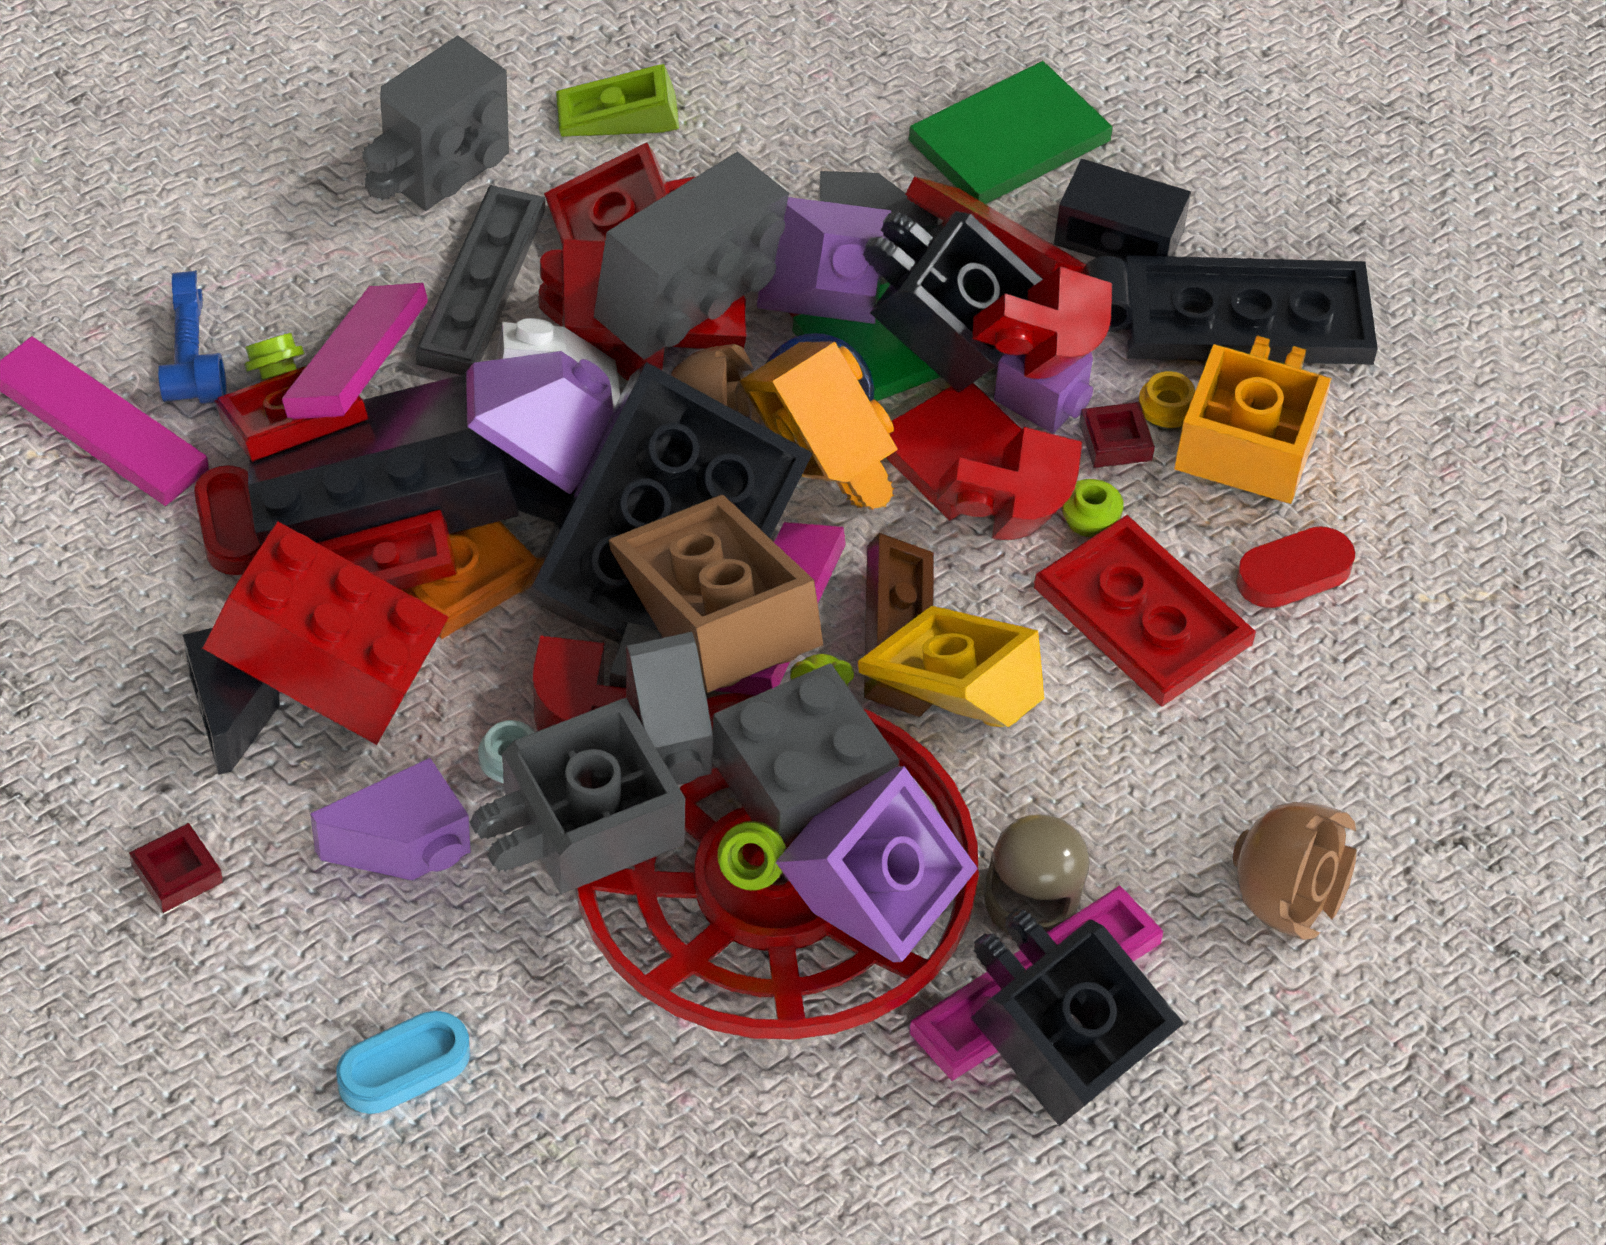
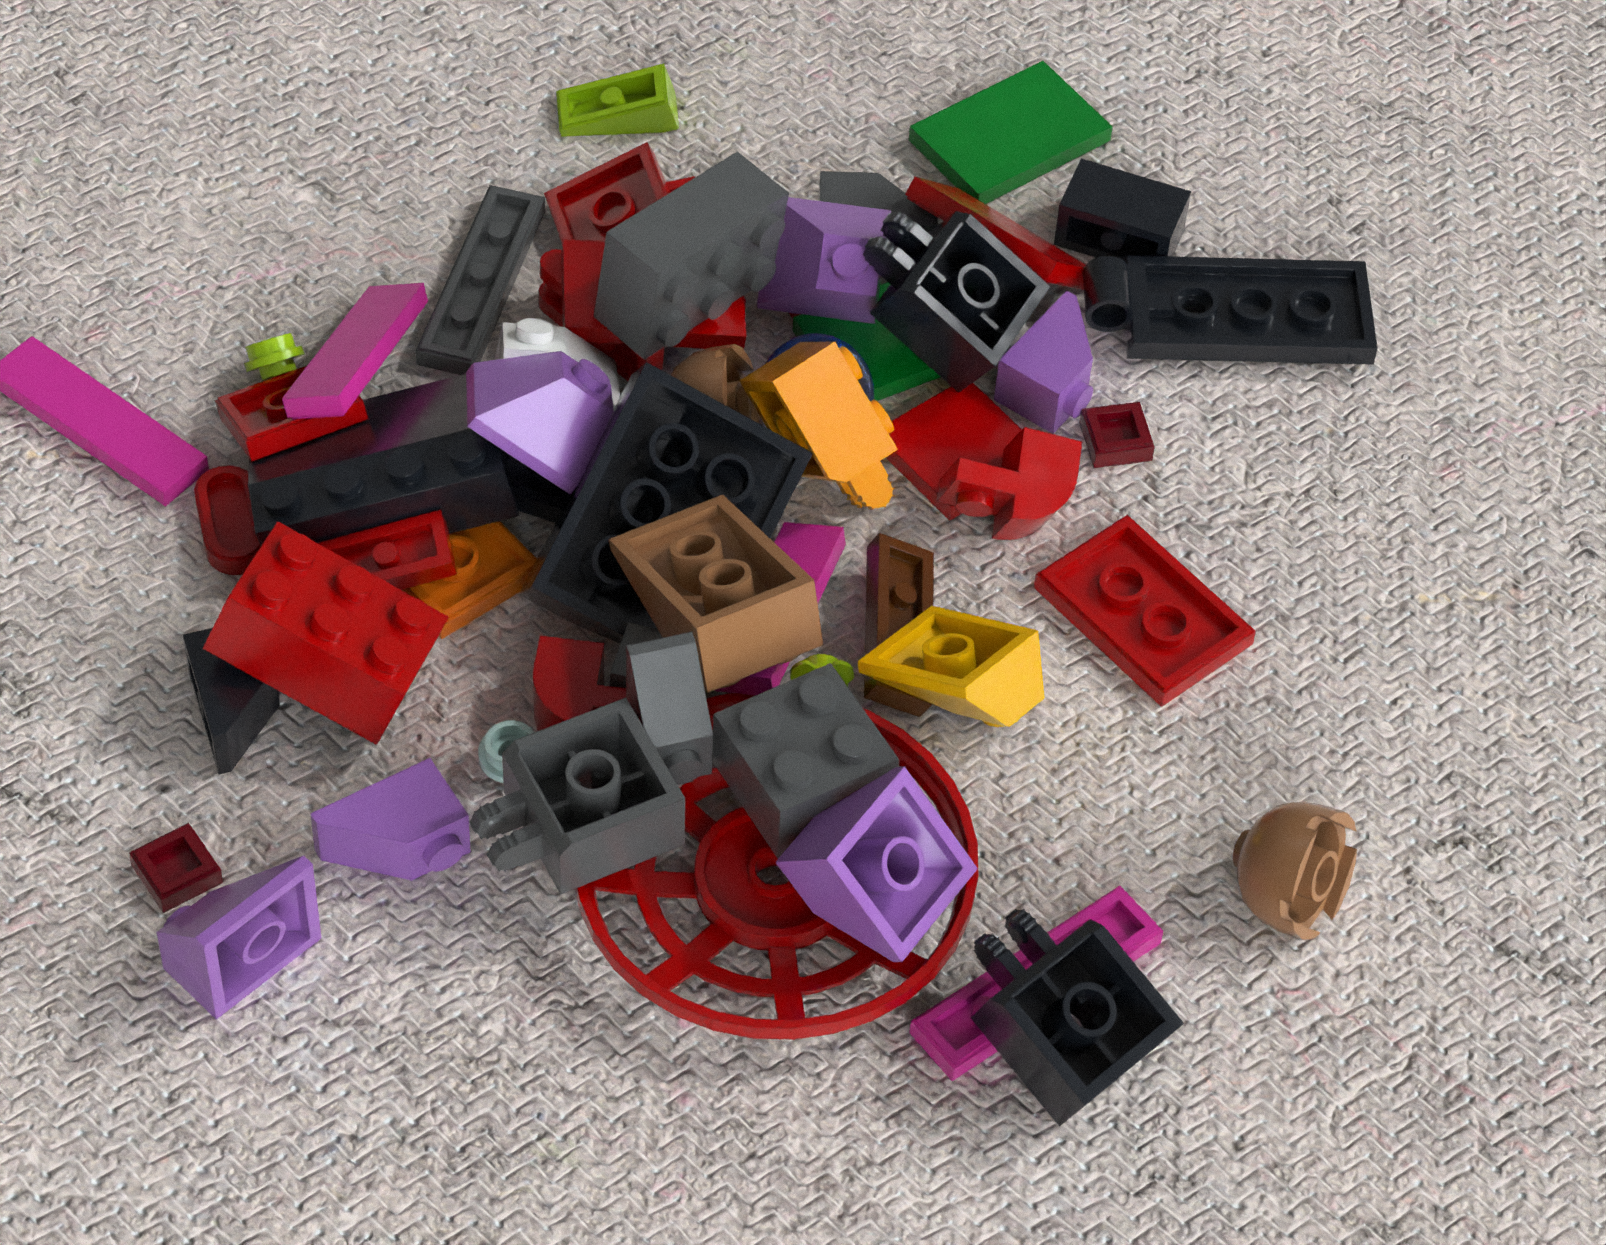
(191, 373): blue brick -> none
(241, 934): none -> medium lavender slope
(403, 1062): medium azure tile -> none
(439, 125): dark grey hinge -> none
(734, 865): lime plate -> none
(1041, 861): dark tan helmet -> none
(1056, 326): red brick -> none
(1092, 507): lime plate -> none
(1166, 399): yellow plate -> none
(1253, 420): light orange hinge -> none
(1295, 567): red tile -> none

